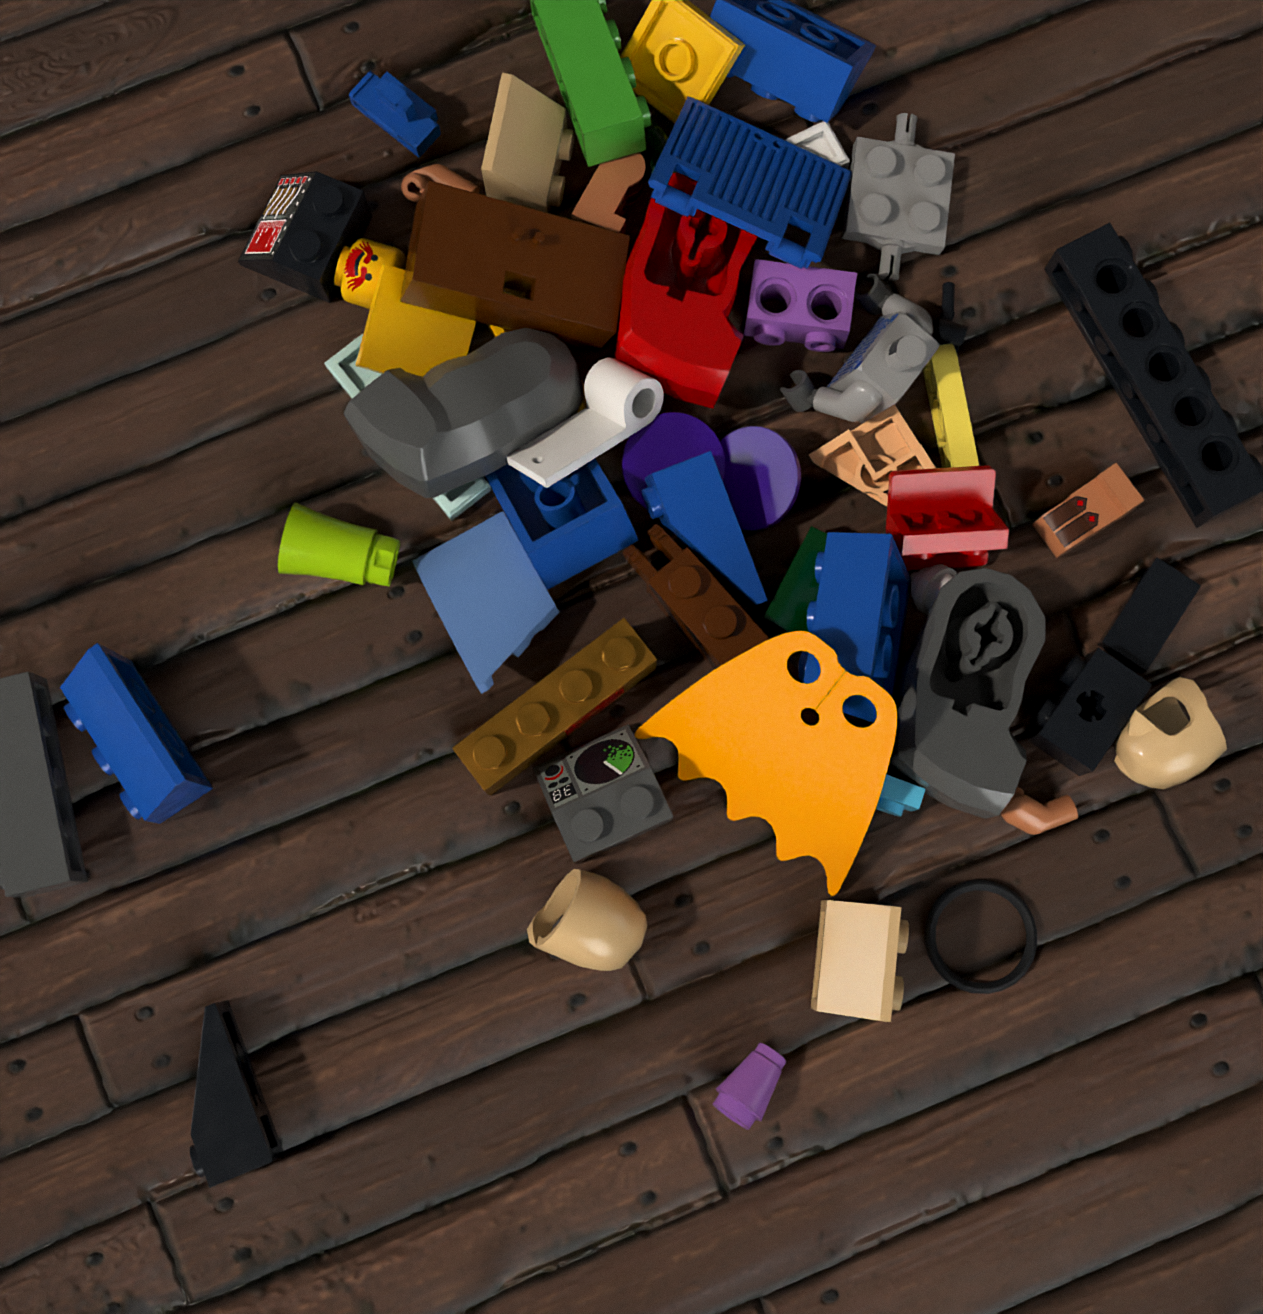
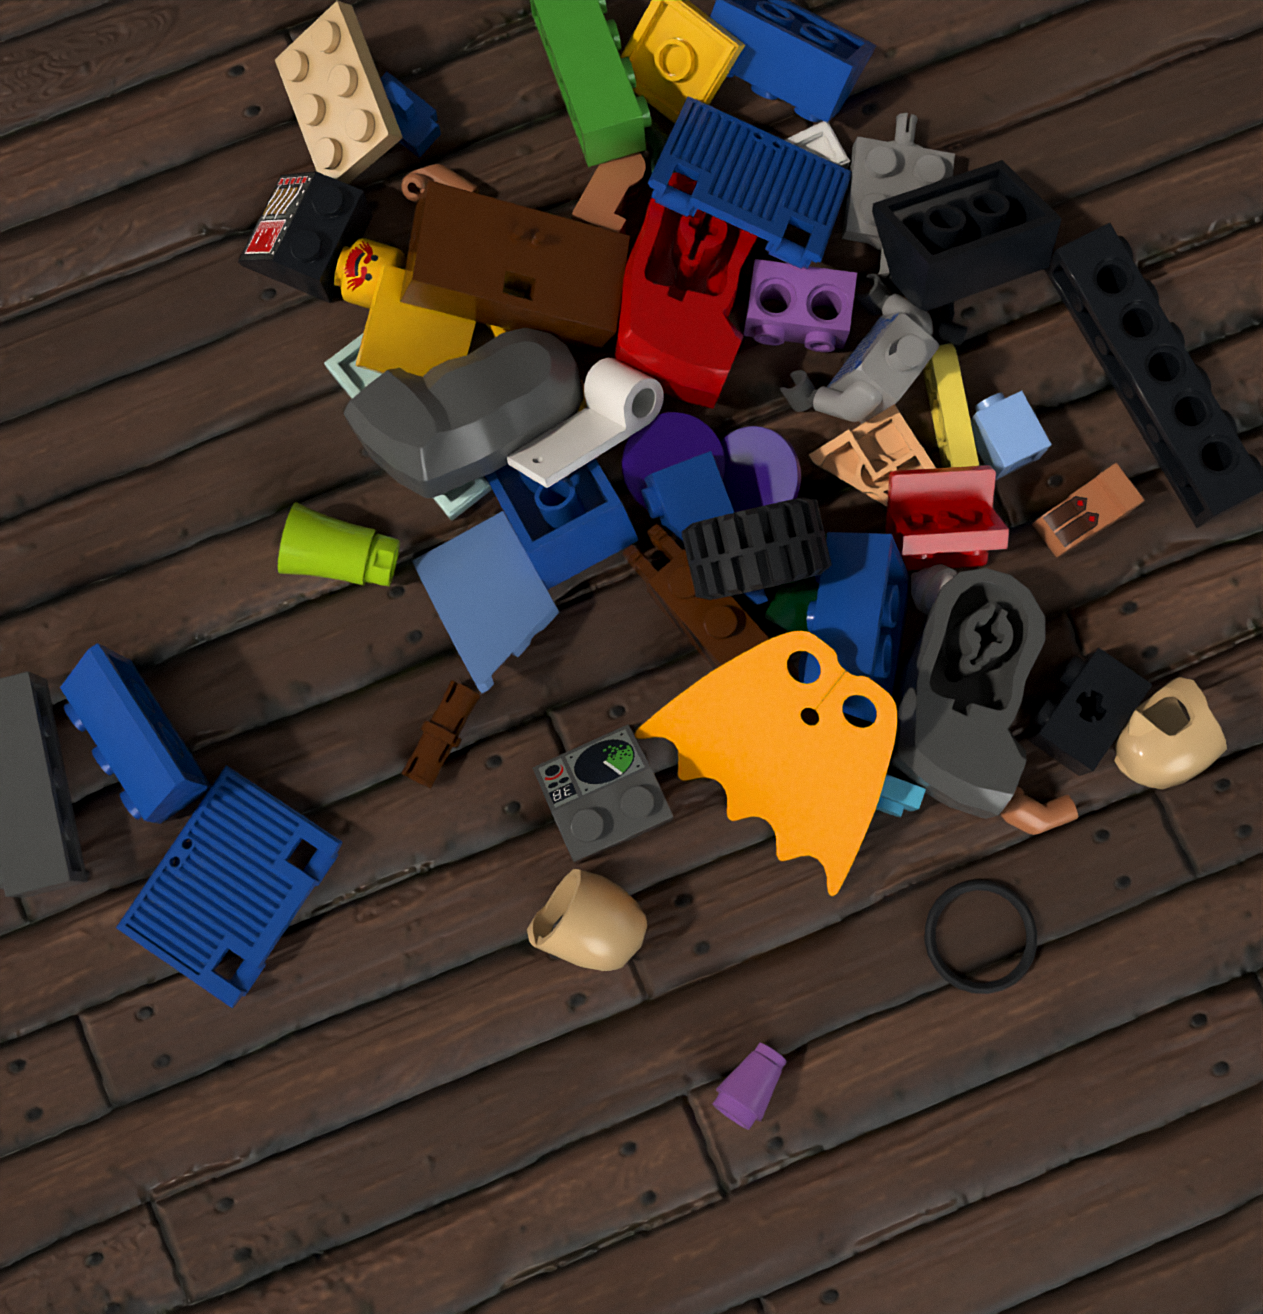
(229, 885): none -> blue window
(230, 1114): black slope -> none
(338, 95): none -> tan plate
(441, 734): none -> reddish brown pin
(526, 147): tan slope -> none
(556, 707): pearl gold brick -> none
(756, 548): none -> black tyre
(859, 960): tan slope -> none
(965, 235): none -> black slope
(1008, 433): none -> light blue brick
(1149, 615): black tile -> none

